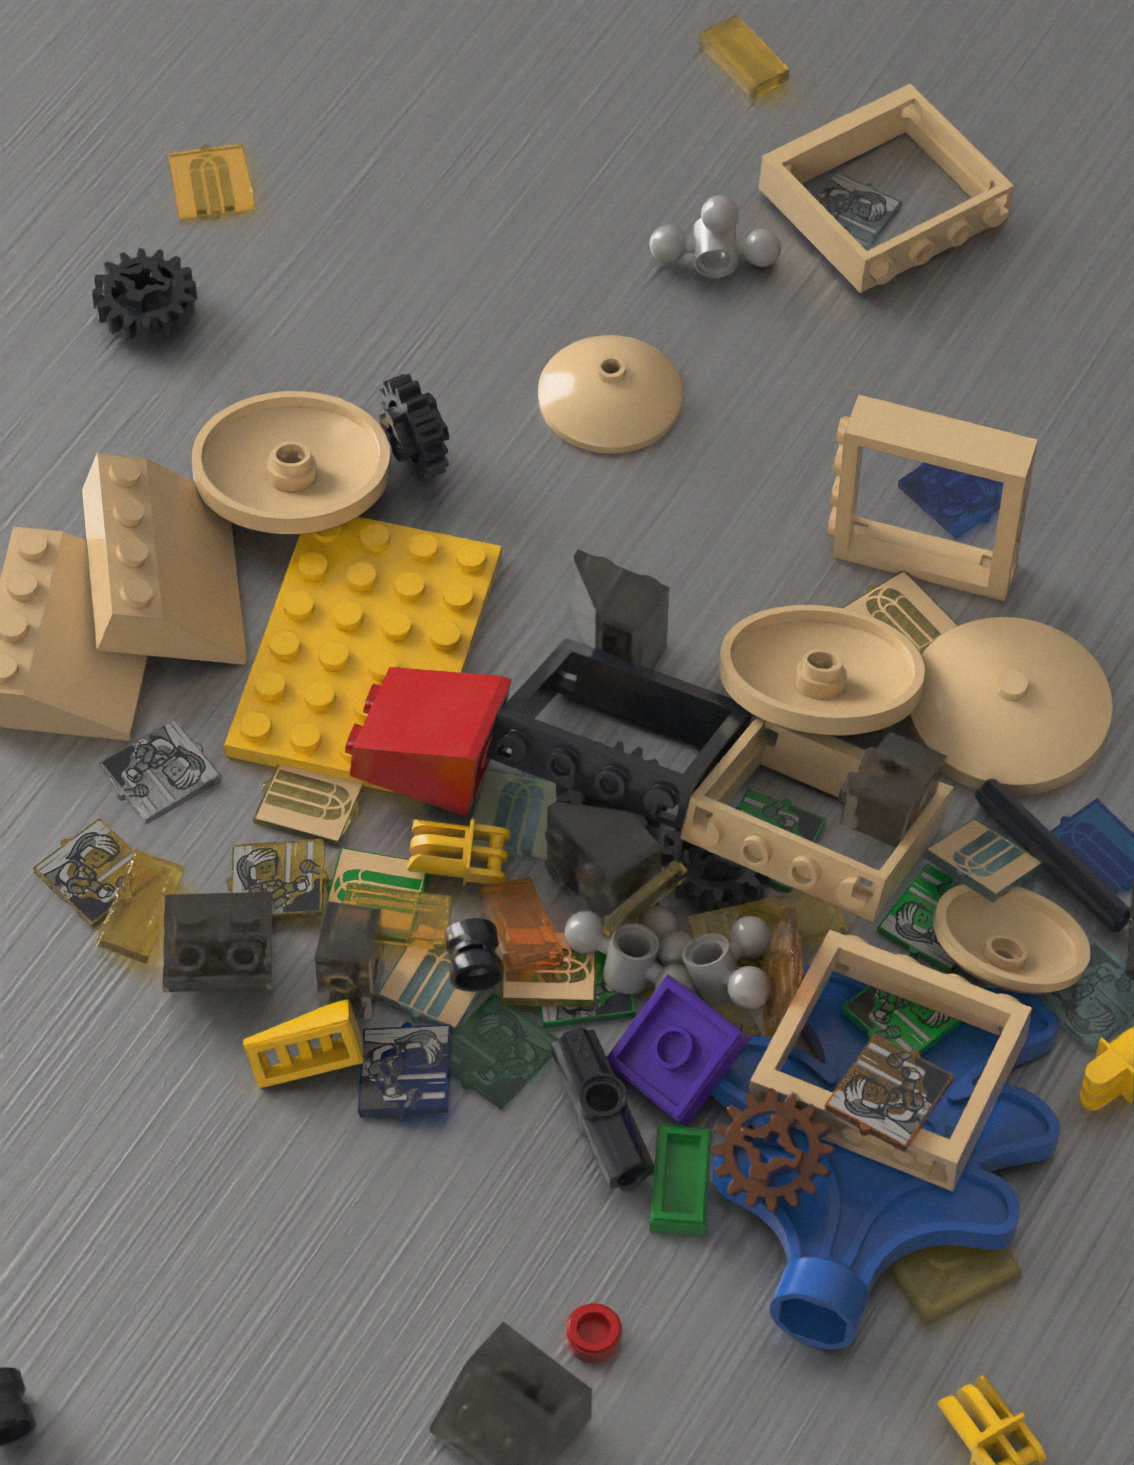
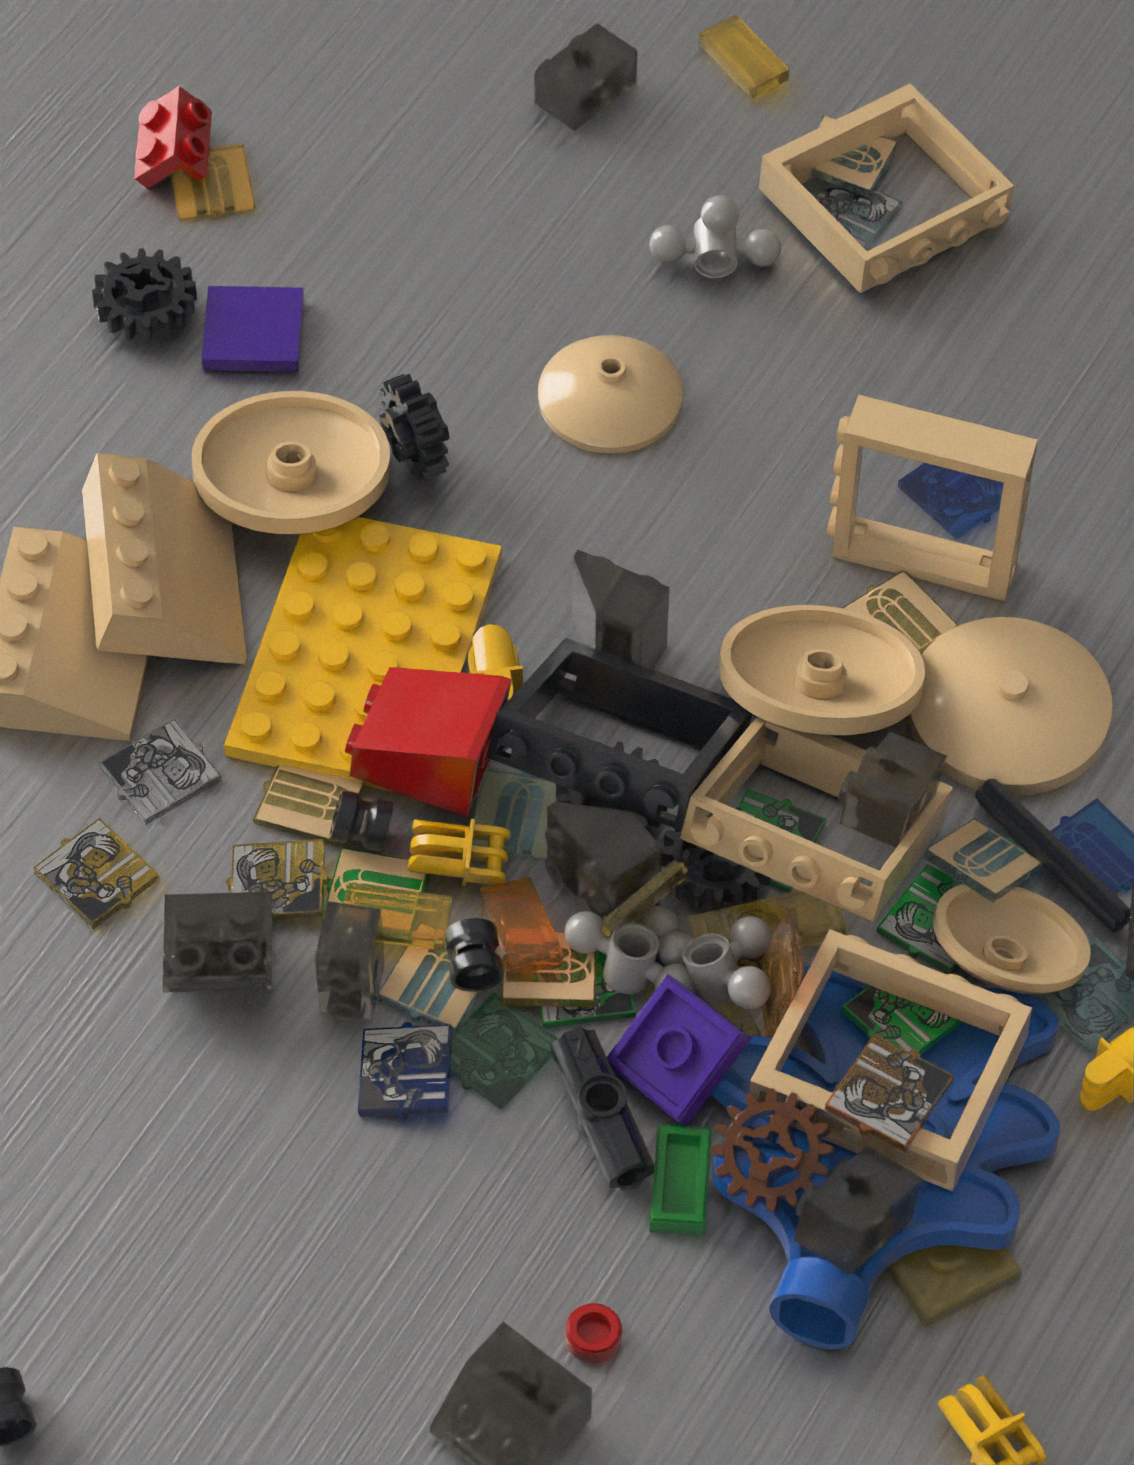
(139, 906): clear yellow tile -> none
(173, 137): none -> red bracket
(253, 328): none -> dark purple tile
(316, 1024): yellow slope -> none
(349, 818): none -> black wheel
(495, 655): none -> yellow arm
(585, 76): none -> clear smoke brick
(857, 1209): none -> clear smoke brick
(859, 168): none -> piece

